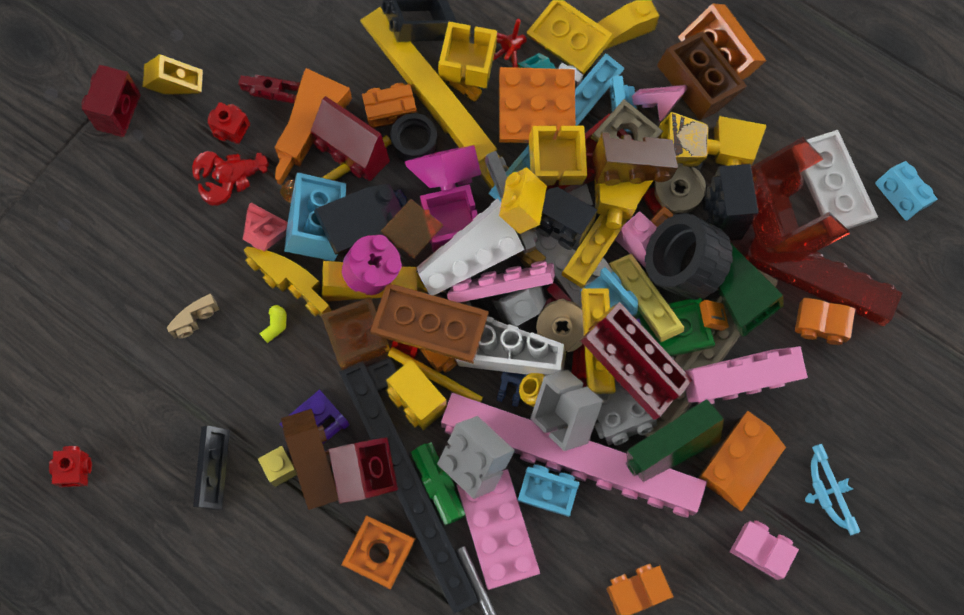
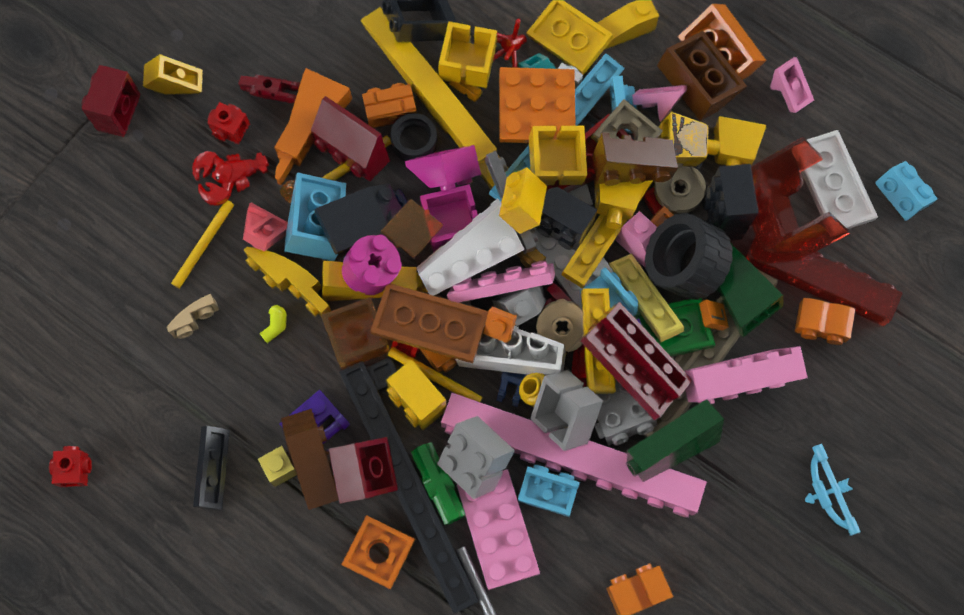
(202, 244): none -> yellow bar
(499, 324): none -> orange plate
(743, 461): orange slope -> none
(763, 550): bright pink brick -> none
(792, 84): none -> bright pink slope

